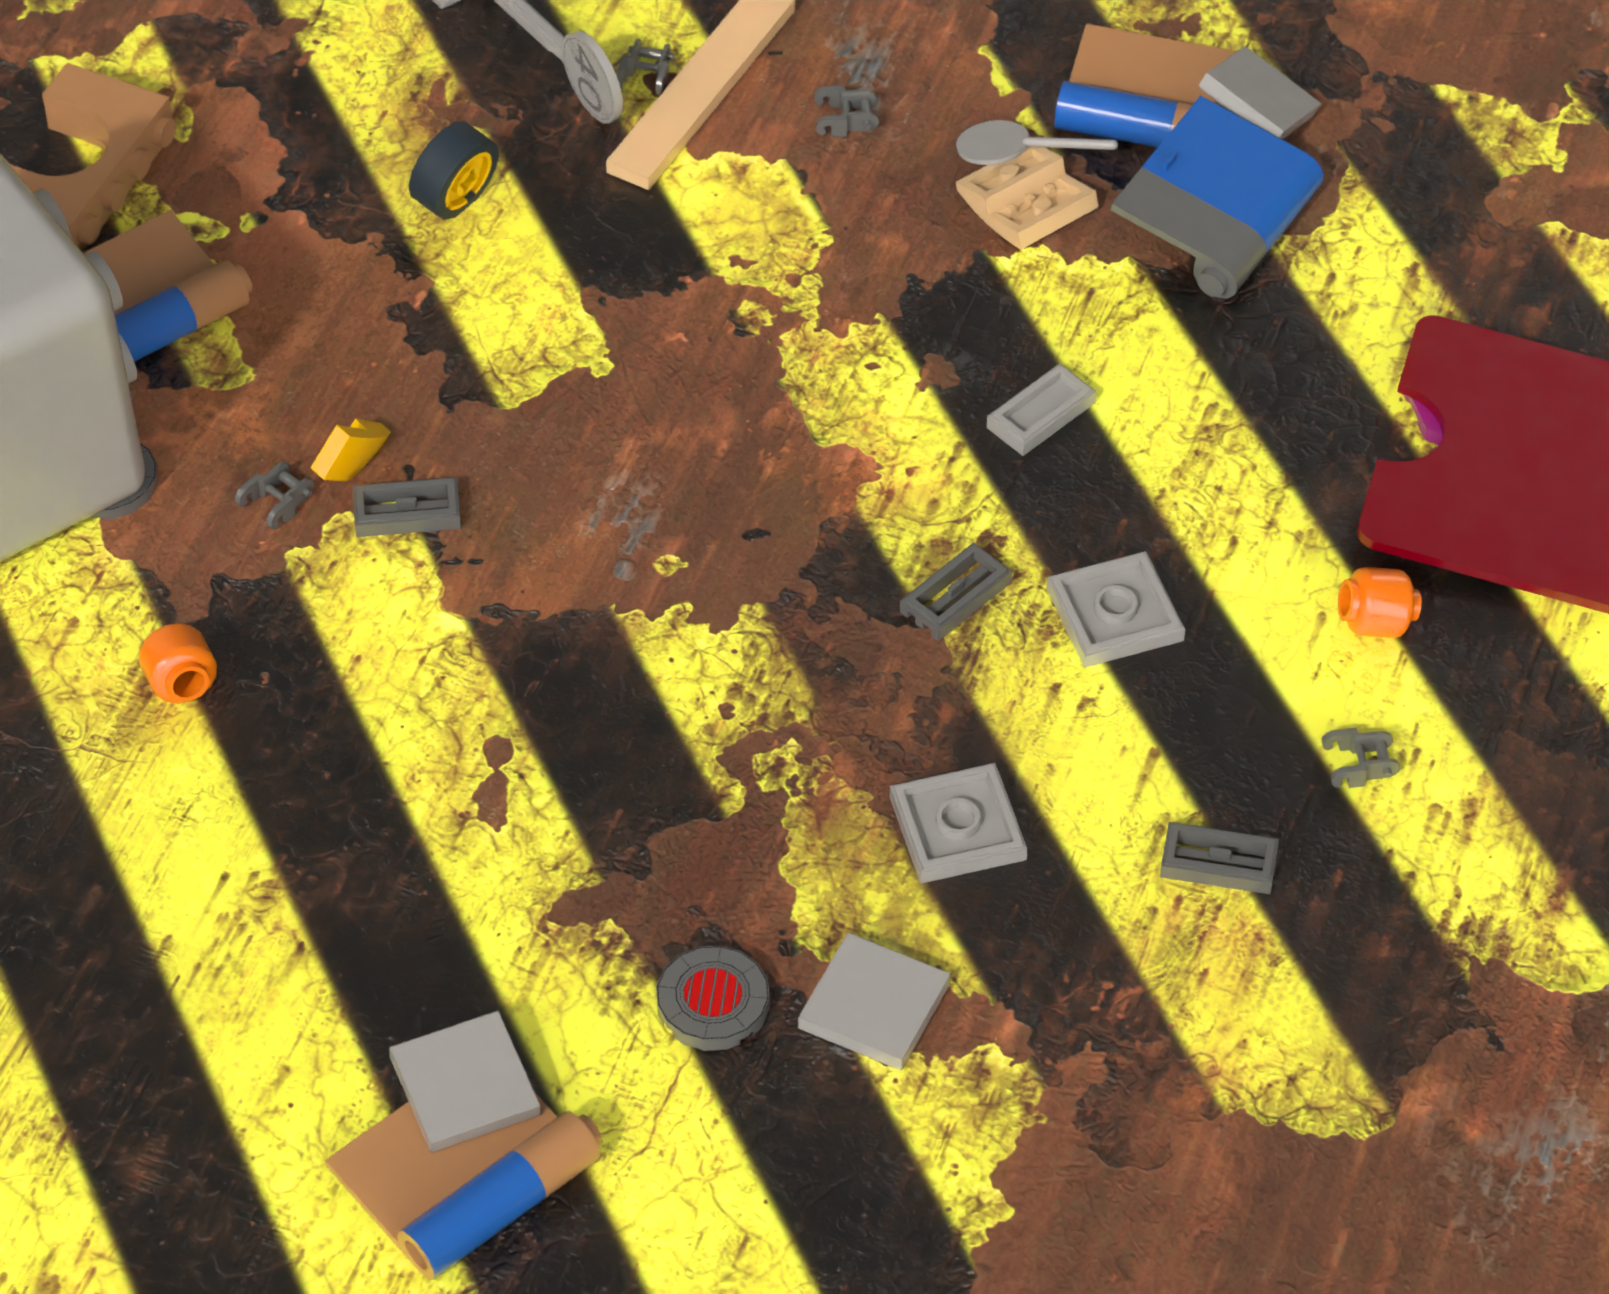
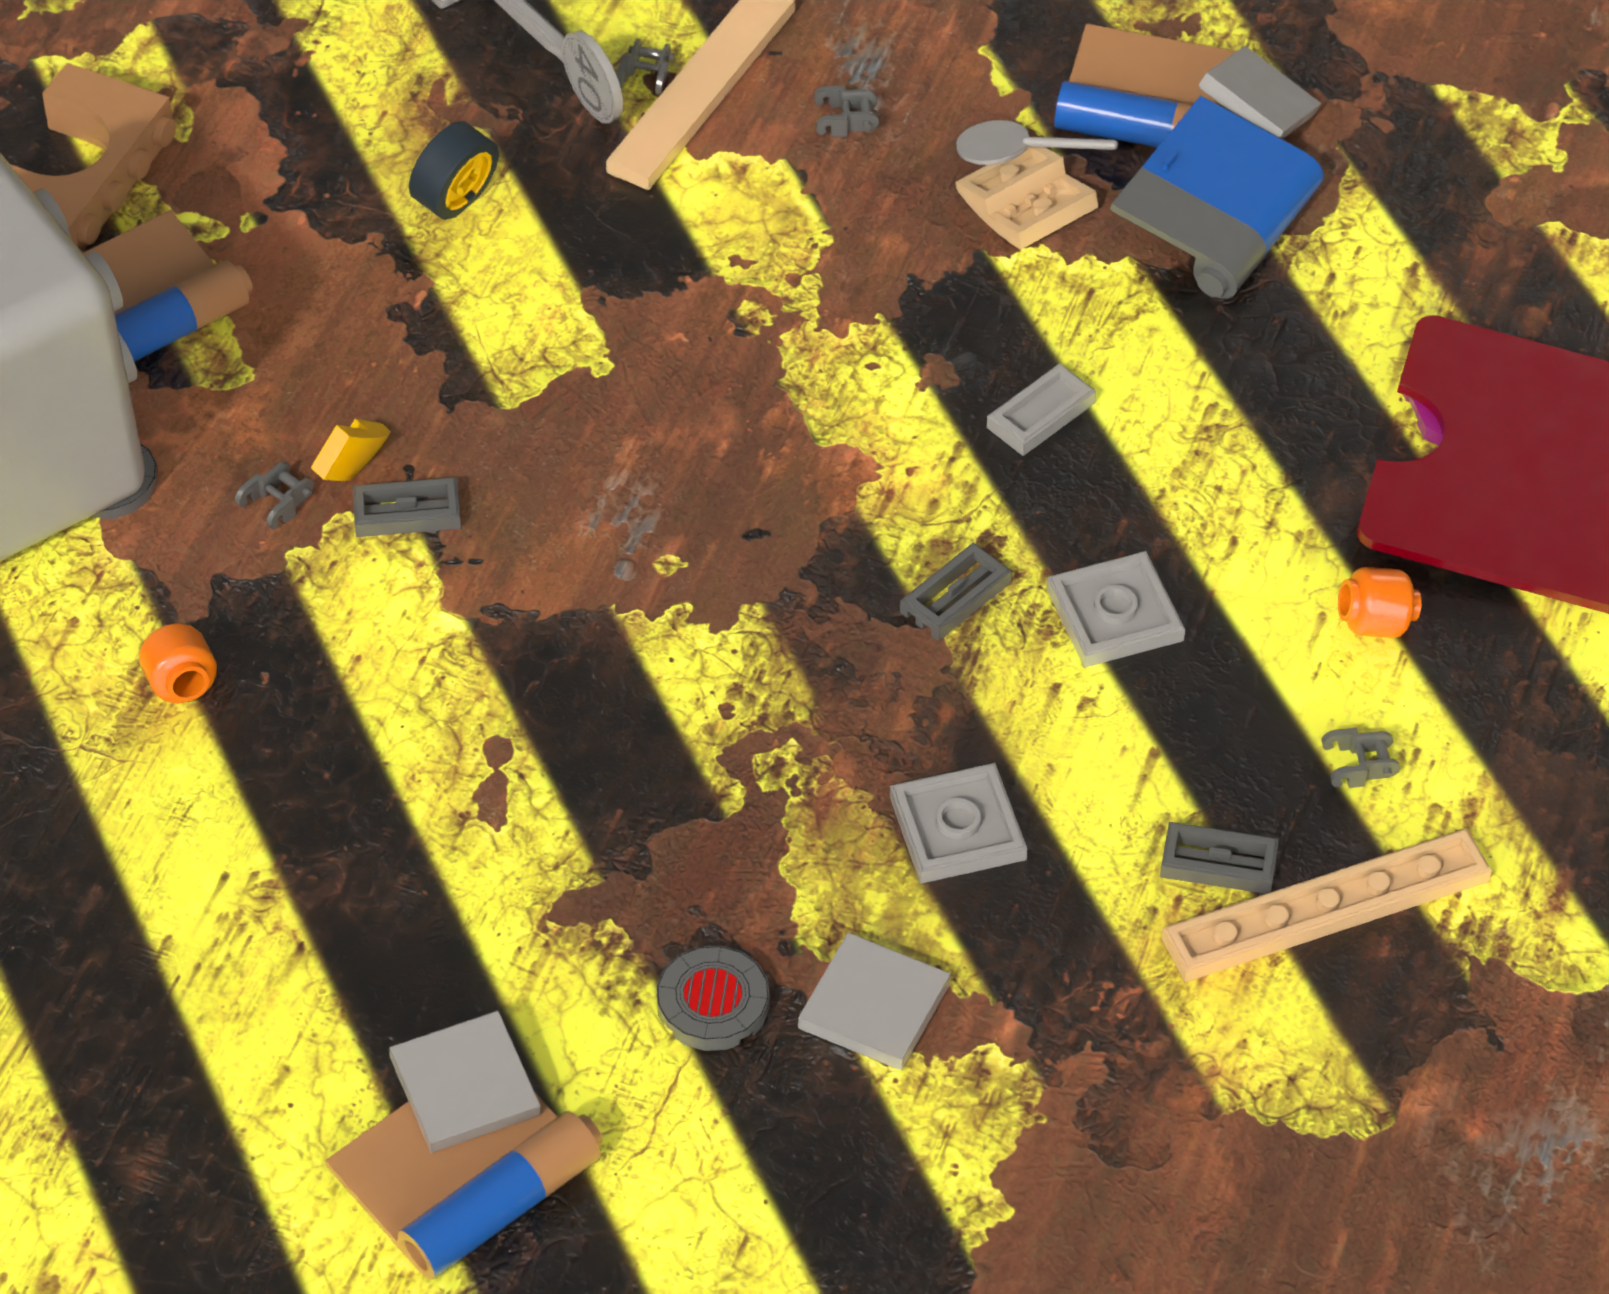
(1325, 905): none -> tan tile

